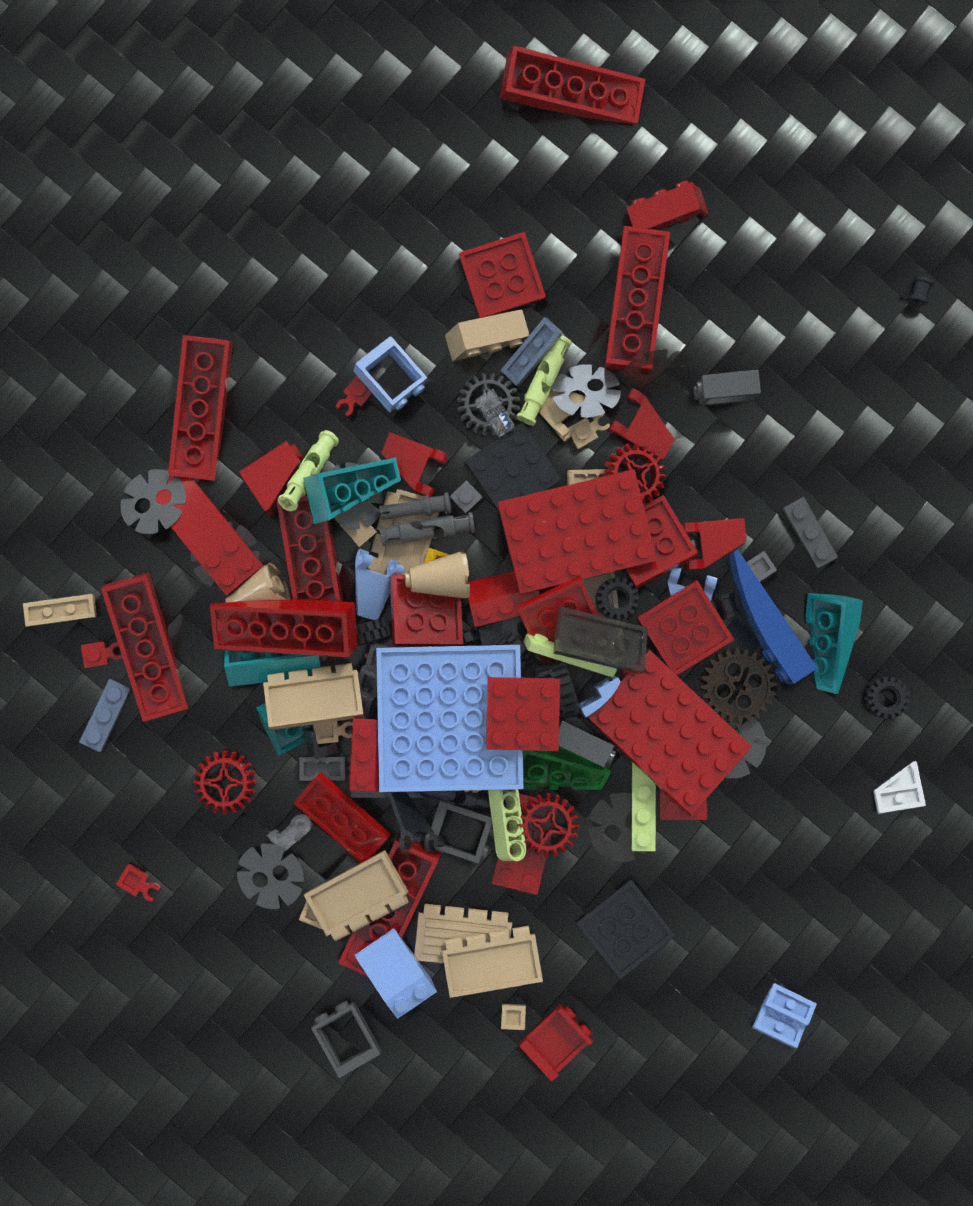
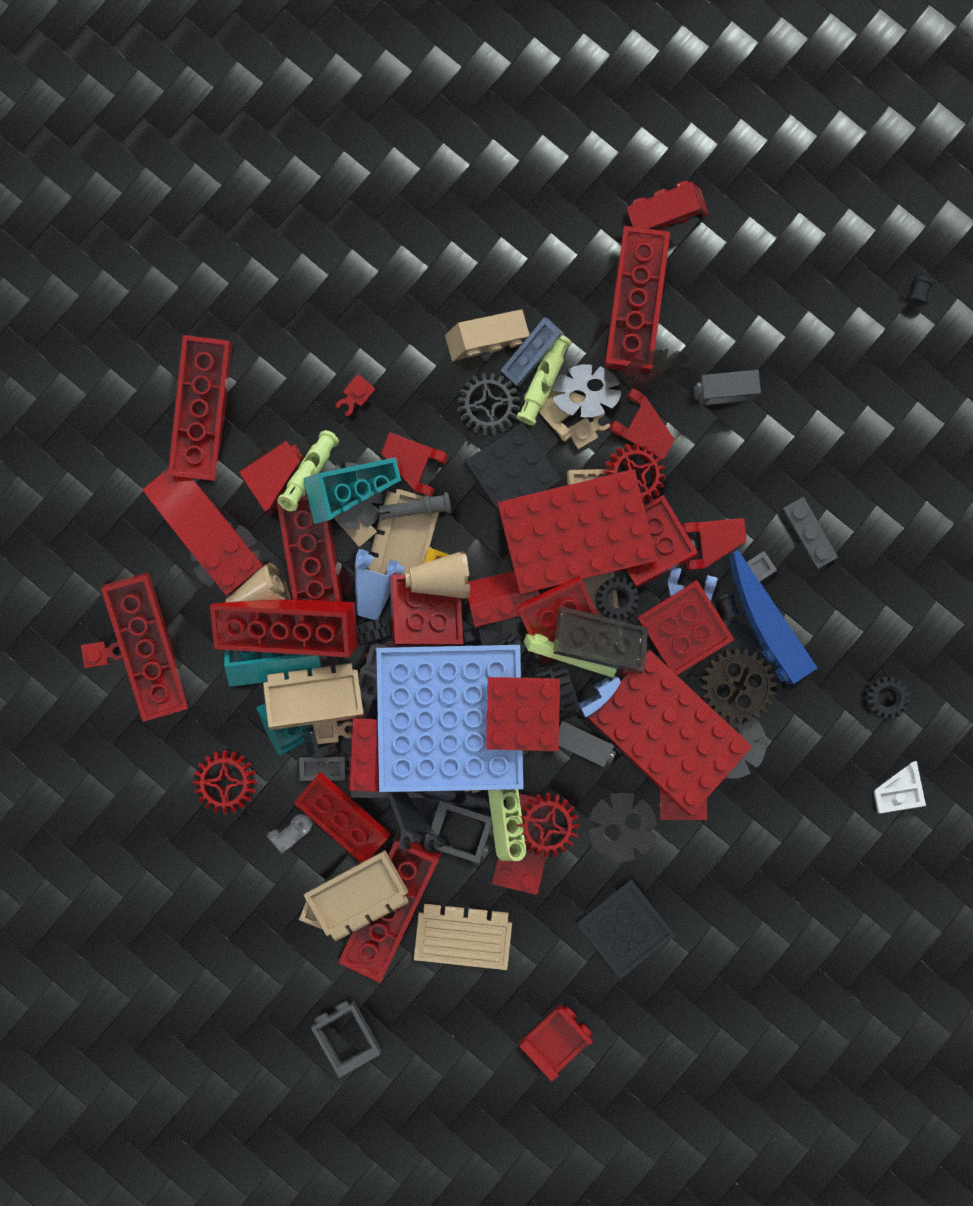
(59, 610): tan plate -> none
(105, 715): sand blue plate -> none
(134, 881): red plate -> none
(165, 513): dark grey piece -> none
(270, 858): dark grey piece -> none
(390, 347): light blue window -> none
(396, 973): light blue slope -> none
(422, 530): dark grey piece -> none
(466, 497): flat silver plate -> none
(491, 964): tan hinge -> none
(494, 413): clear leg -> none
(502, 275): red plate -> none
(513, 1016): tan plate -> none
(561, 769): green wedge -> none
(571, 87): red slope -> none
(643, 811): yellowish green plate -> none
(784, 1015): light blue slope -> none
(833, 630): teal wedge -> none

